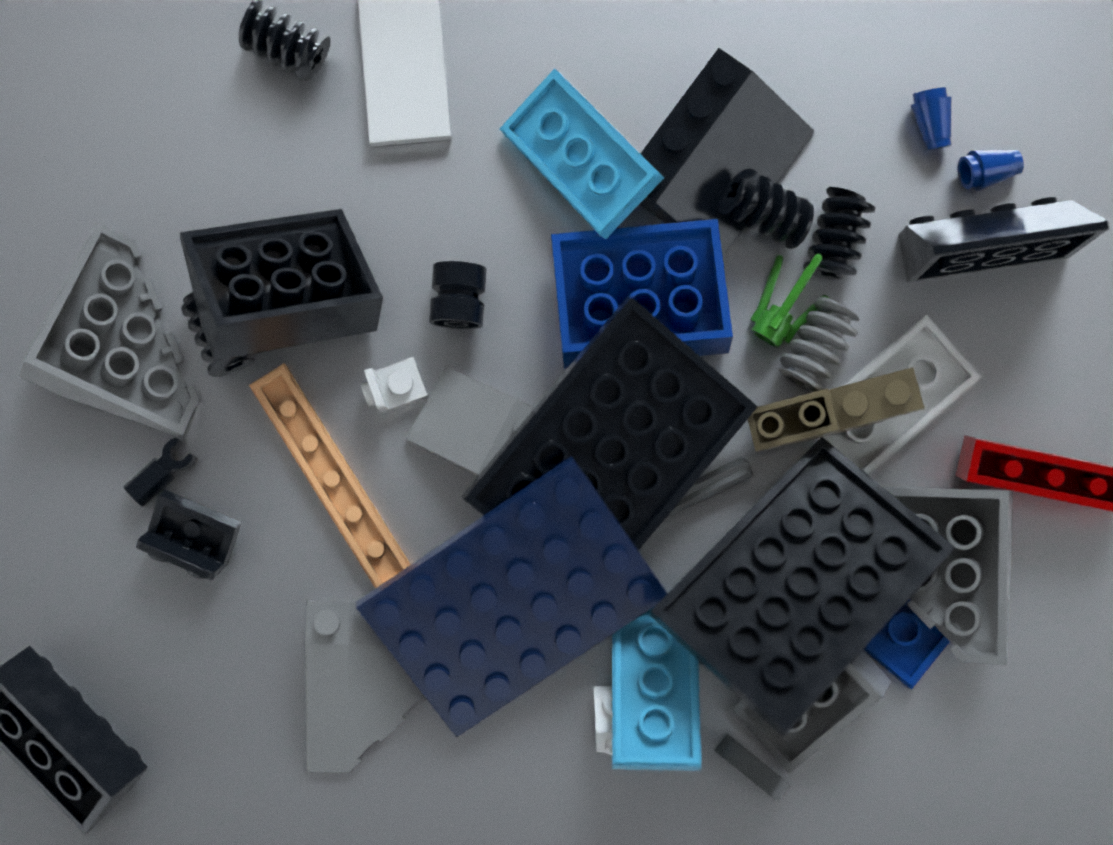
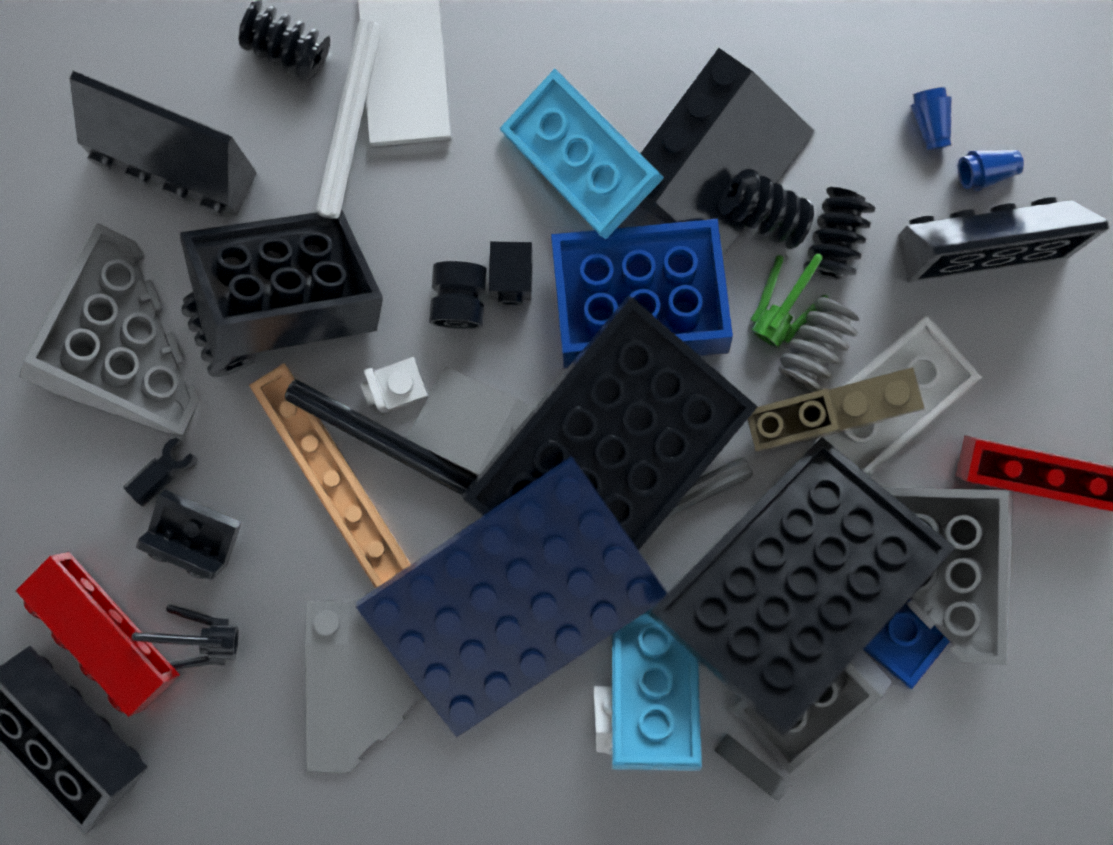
(96, 633): none -> red brick
(159, 146): none -> black slope
(218, 641): none -> black plant
(348, 119): none -> white axle
(379, 437): none -> black axle
(510, 272): none -> black brick

